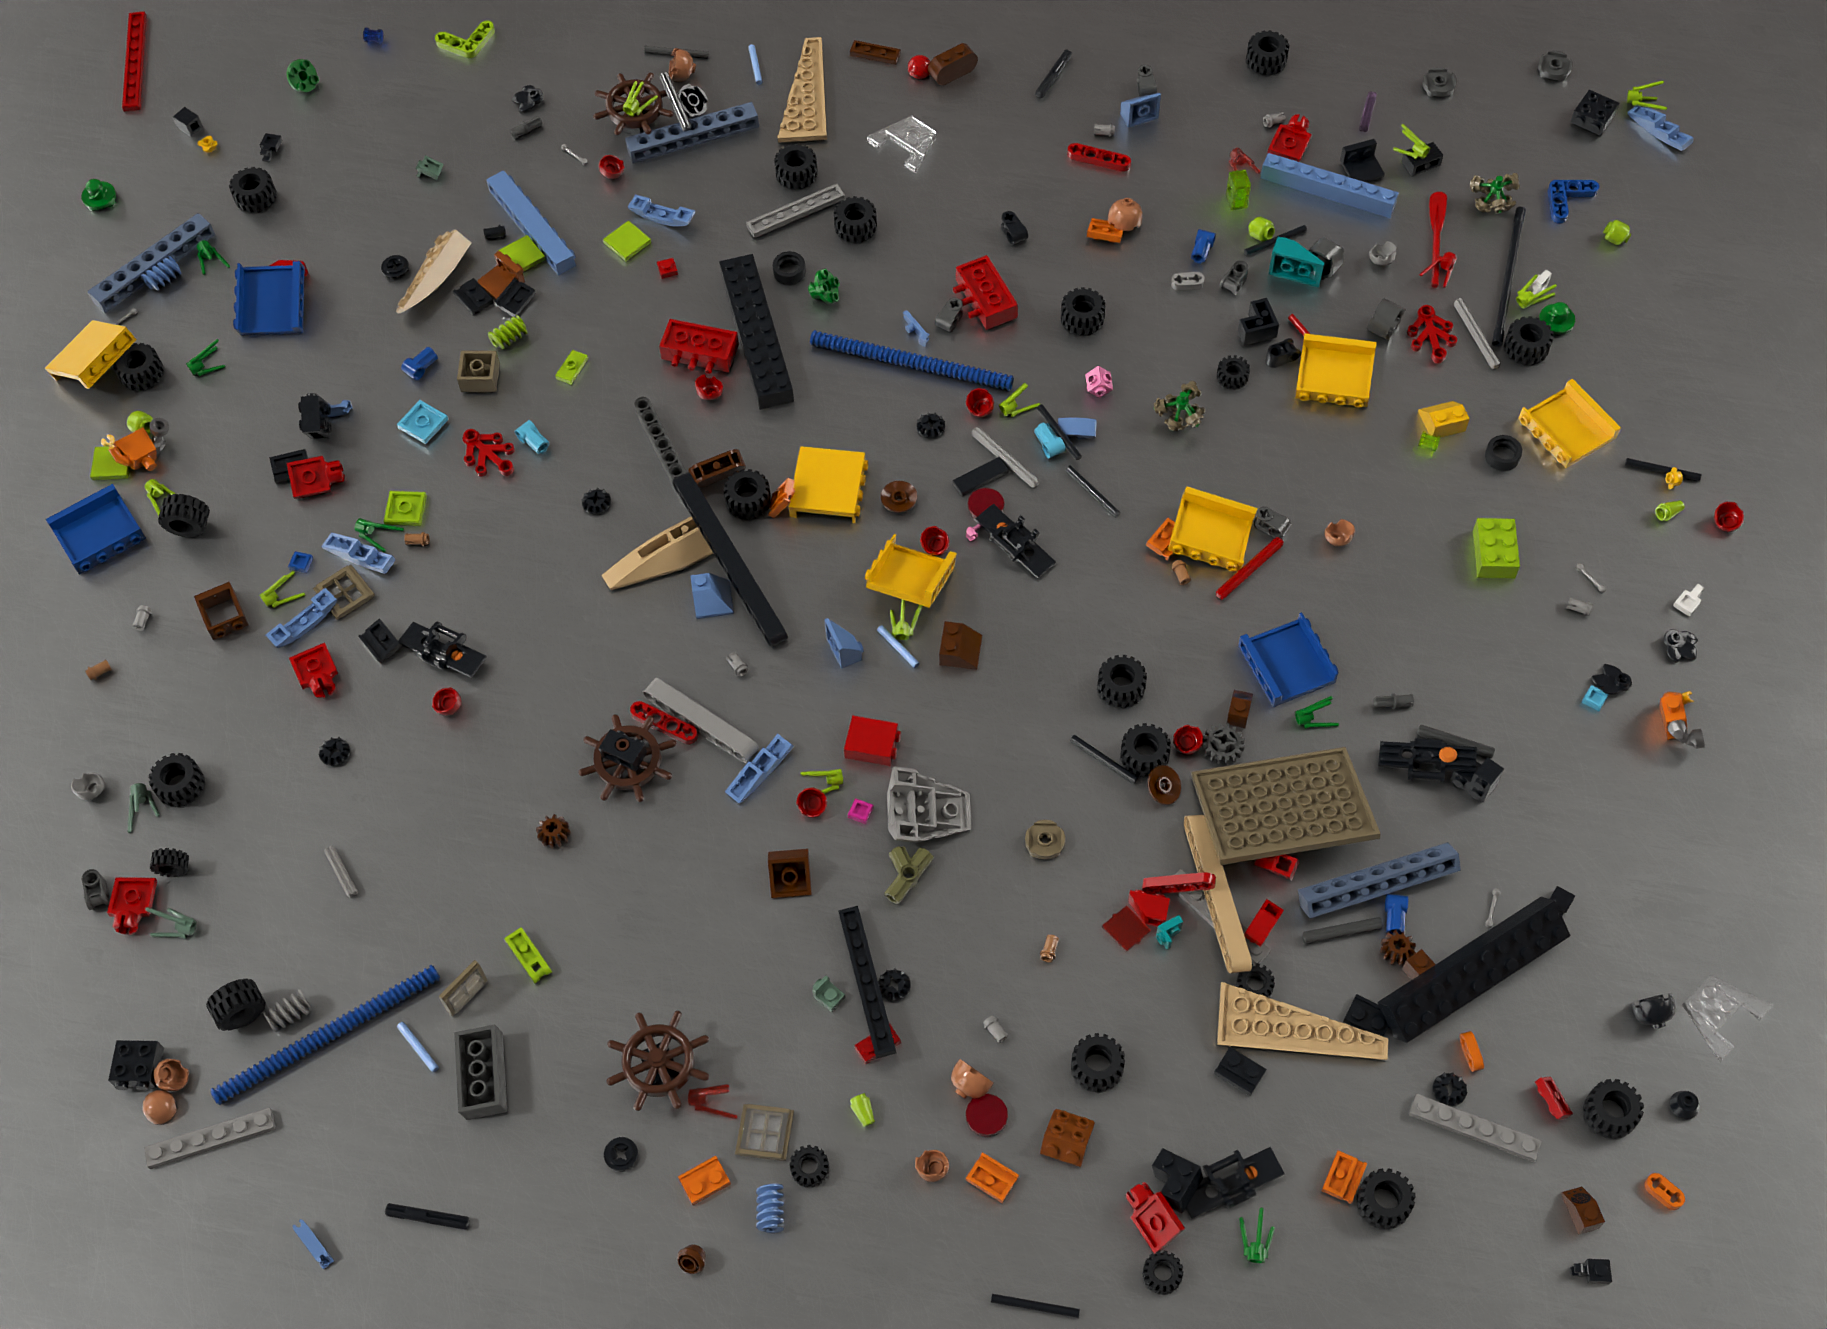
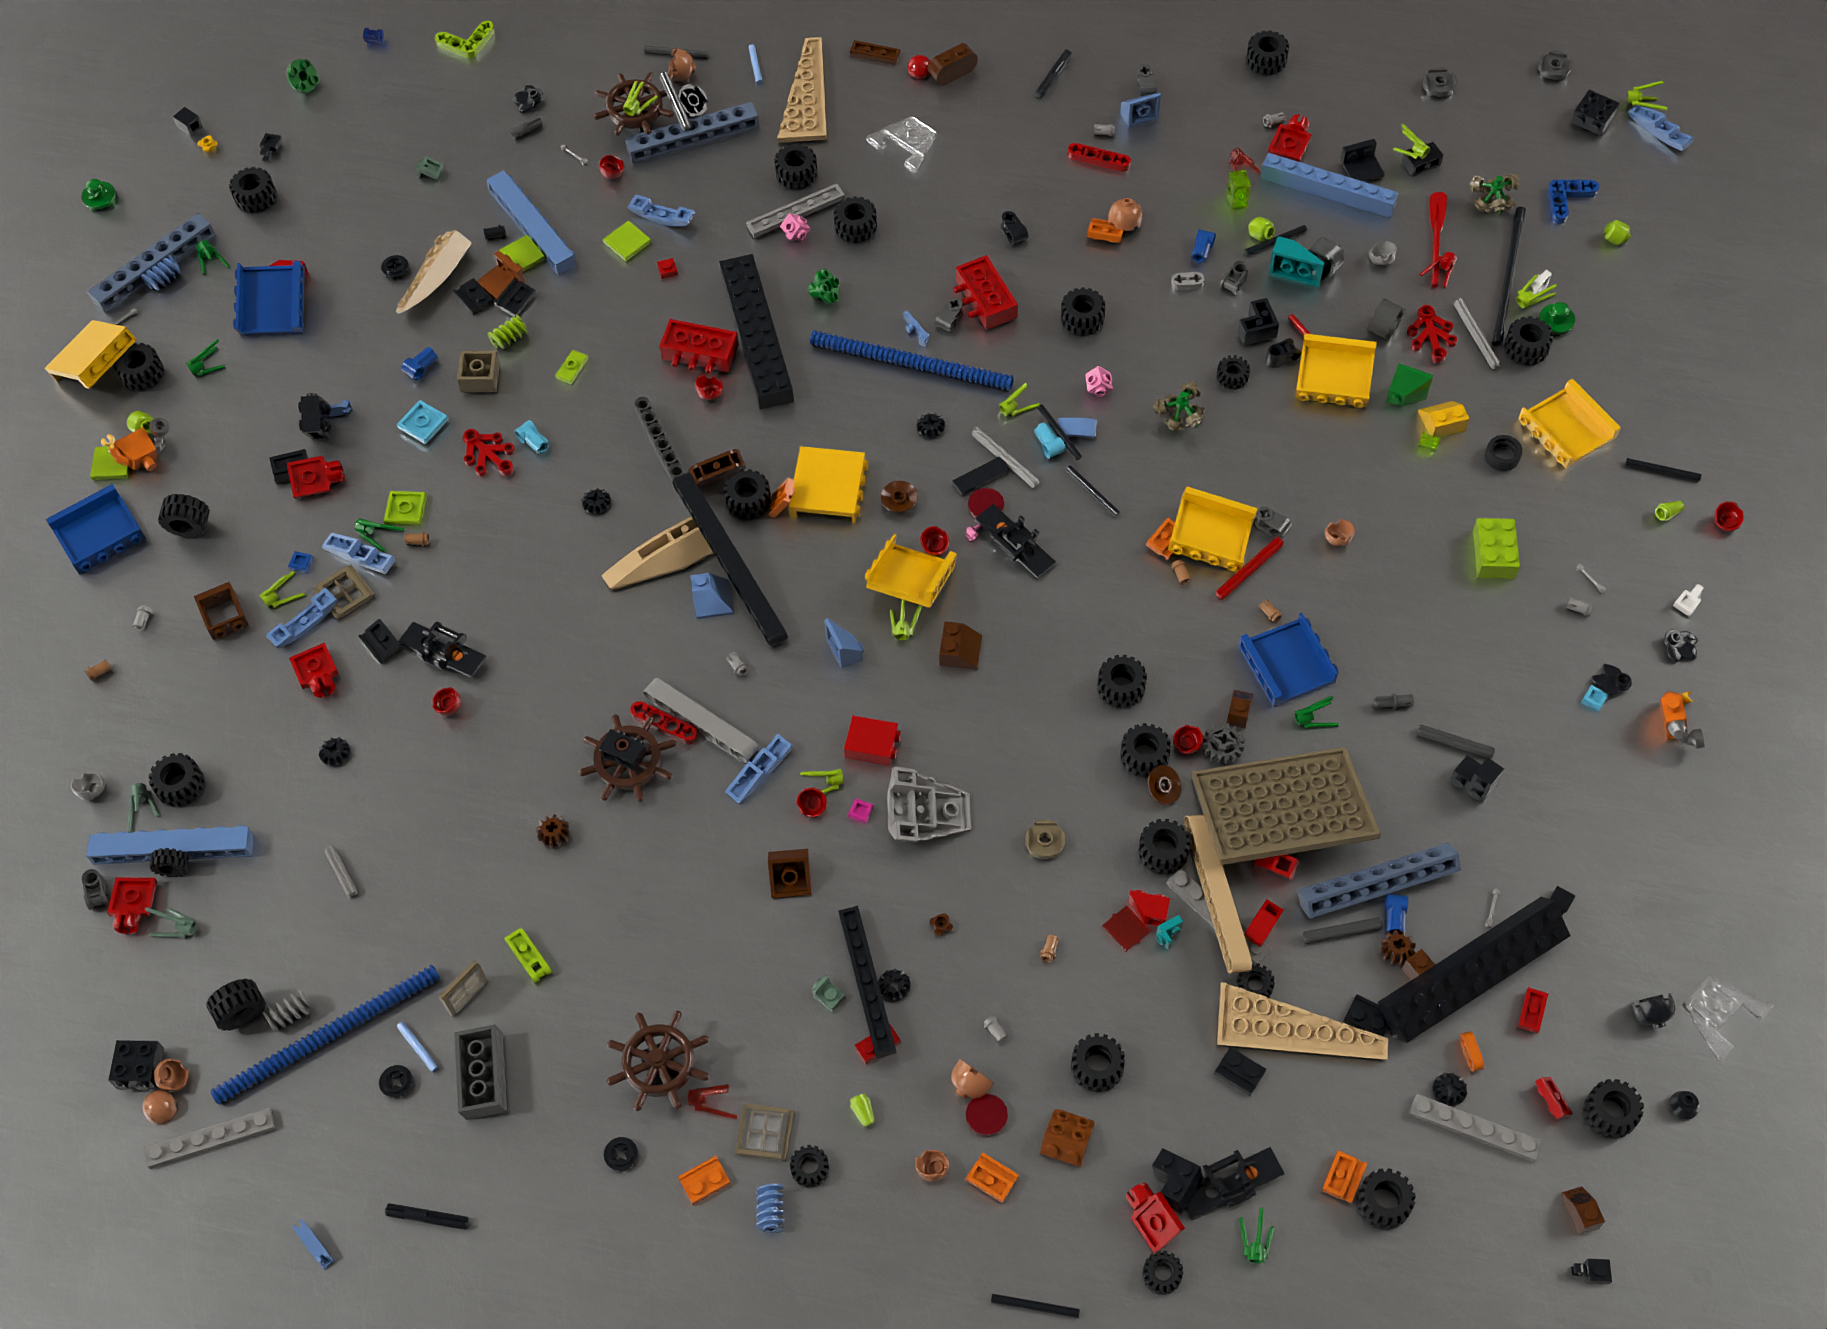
(134, 61): red tile -> none
(156, 490): lime plant -> none
(197, 843): none -> medium blue brick
(395, 1072): none -> black gear
(691, 1259): reddish brown cone -> none
(789, 278): black tyre -> none
(795, 227): none -> bright pink brick
(893, 641): light blue bar -> none
(903, 866): olive piece -> none
(942, 918): none -> reddish brown plate
(980, 402): red hair -> none
(1103, 758): black bar -> none
(1164, 832): none -> black tyre
(1179, 883): red beam -> none
(1273, 613): none -> medium nougat pin
(1367, 112): clear purple axle -> none
(1408, 386): none -> green slope
(1428, 751): black piece -> none
(1532, 1010): none -> red plate
(1664, 1191): orange beam -> none
(1674, 478): yellow plate -> none

